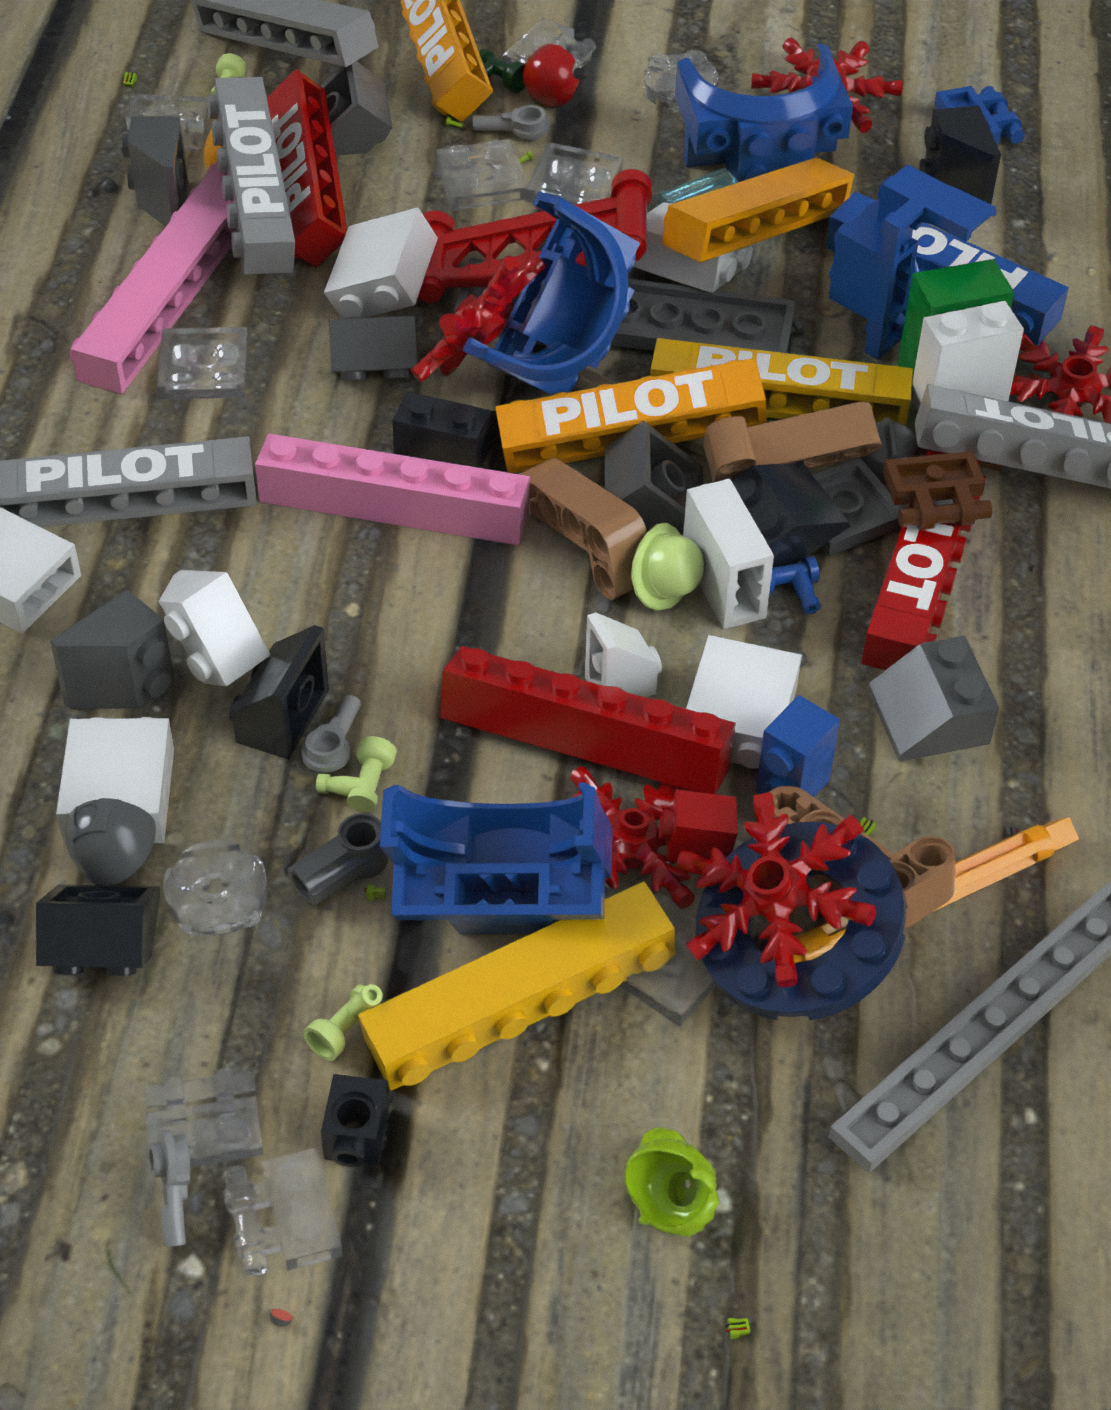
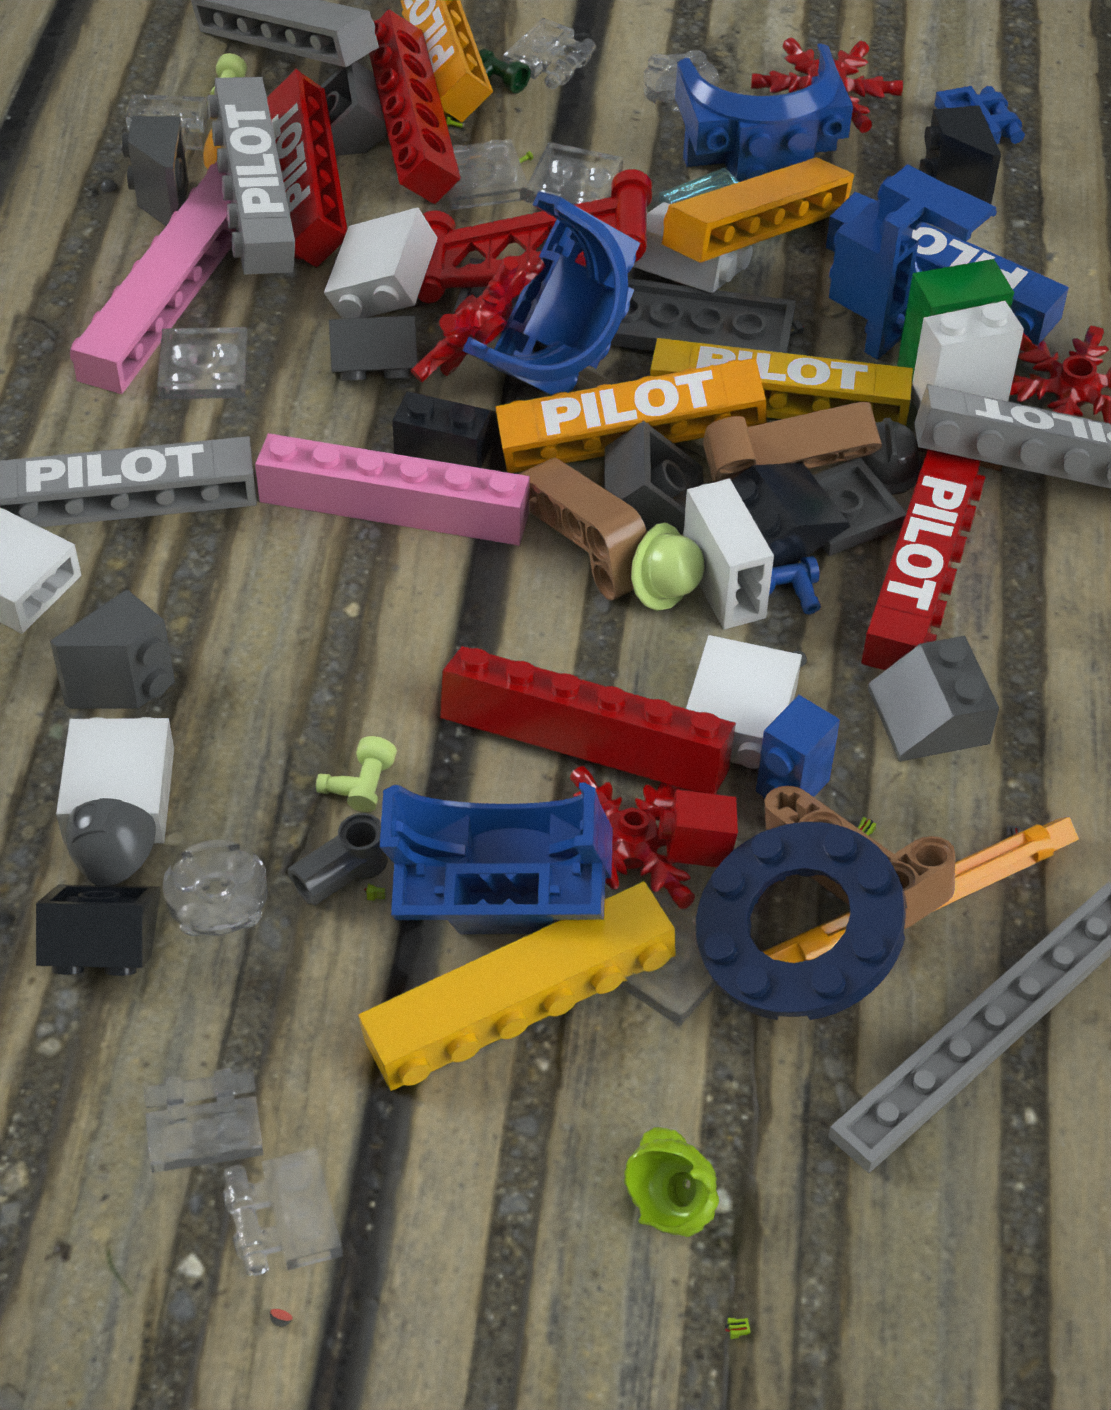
(129, 79): lime piece -> none
(171, 1162): light grey plate -> none
(212, 626): white slope -> none
(282, 694): black slope -> none
(327, 746): light grey plate -> none
(327, 1036): yellowish green piece -> none
(350, 1101): black brick -> none
(412, 109): none -> red brick
(525, 122): light grey plate -> none
(550, 76): red hair -> none
(620, 657): white slope -> none
(775, 888): red piece -> none
(933, 479): reddish brown plate -> none

